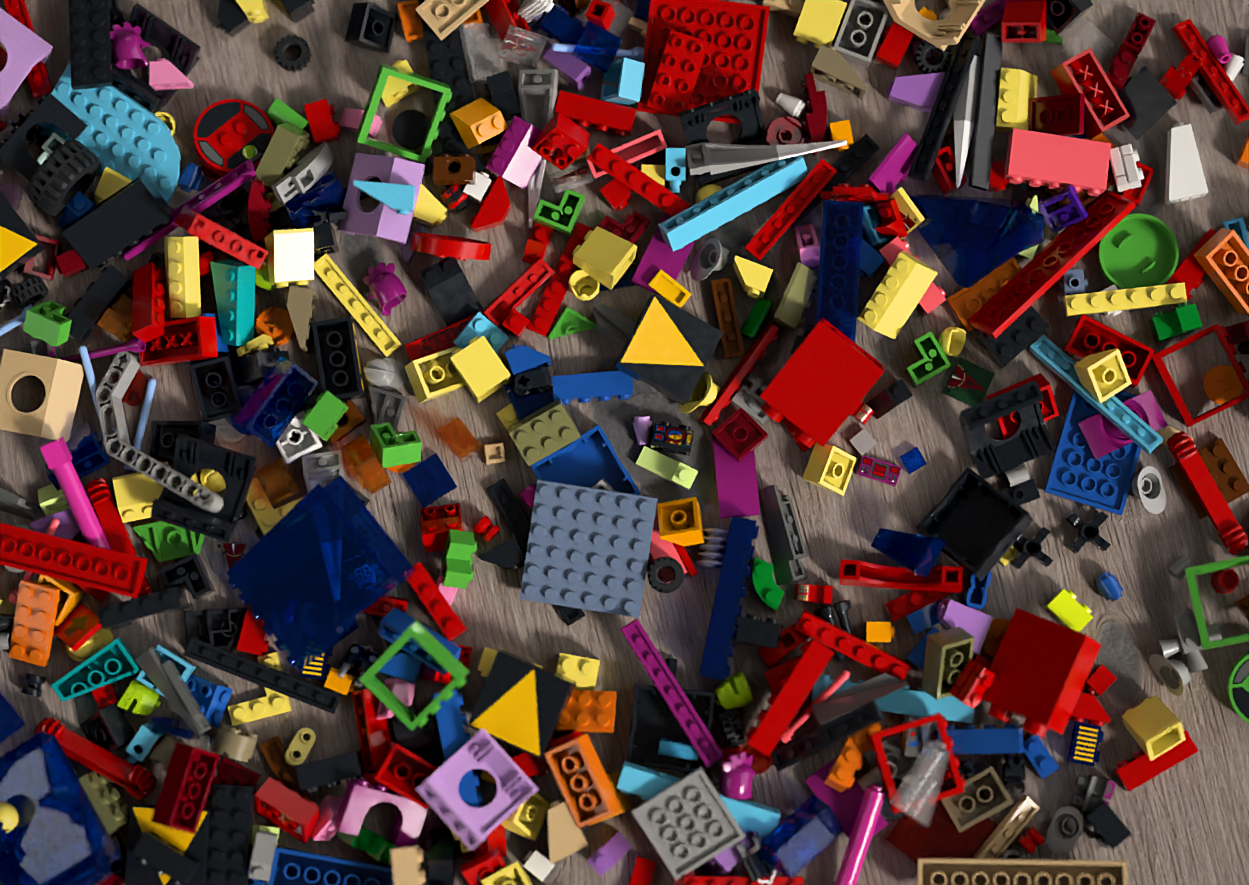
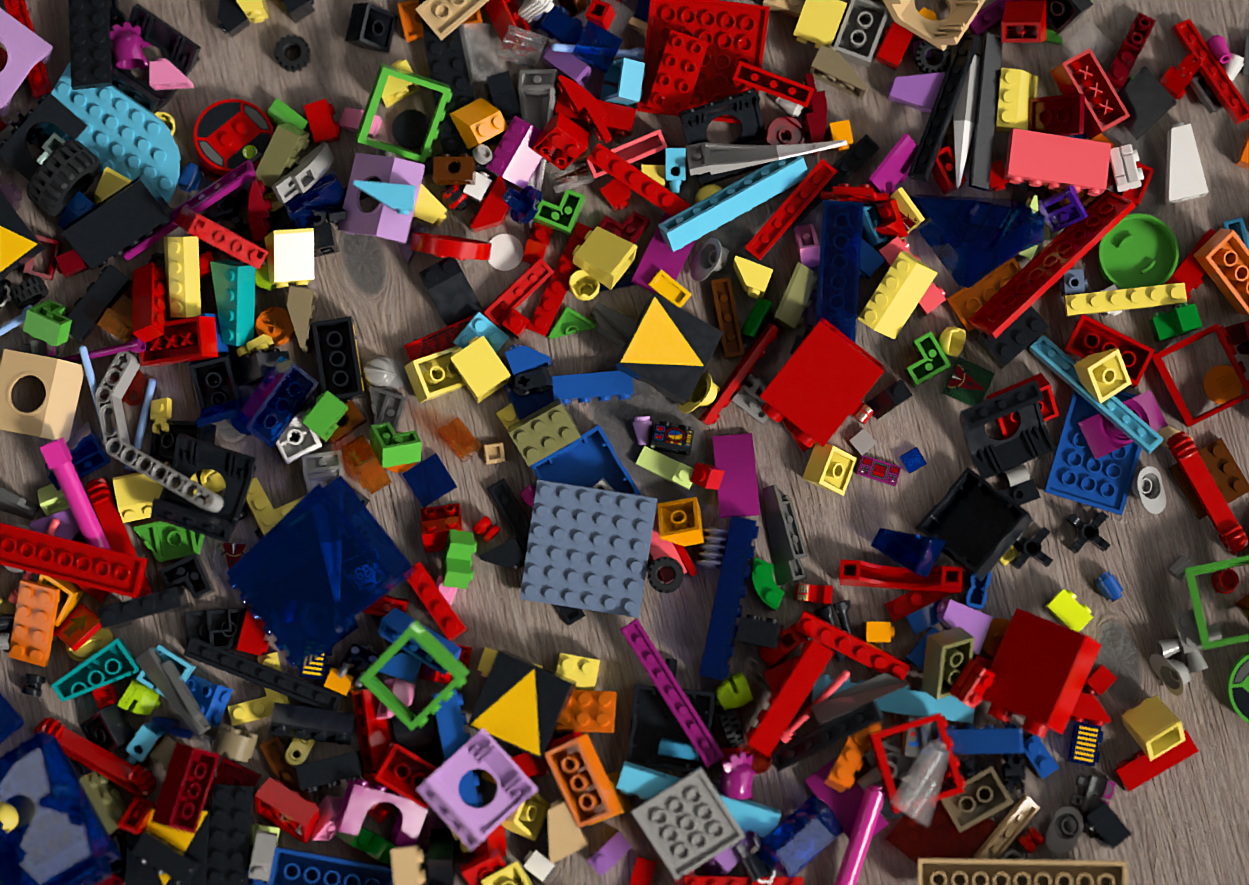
(137, 815): none -> red slope
(159, 413): none -> light yellow plate
(218, 413): none -> clear blue tile
(277, 481): clear orange brick -> none
(312, 723): none -> black brick
(356, 305): light yellow plate -> none
(380, 811): none -> red tile
(385, 287): magenta piece -> none
(482, 154): none -> light grey tile
(505, 252): none -> white sticker
(522, 203): none -> clear blue tile
(584, 101): none -> red slope
(707, 476): none -> red brick
(739, 434): dark red plate -> none
(772, 84): none -> red brick

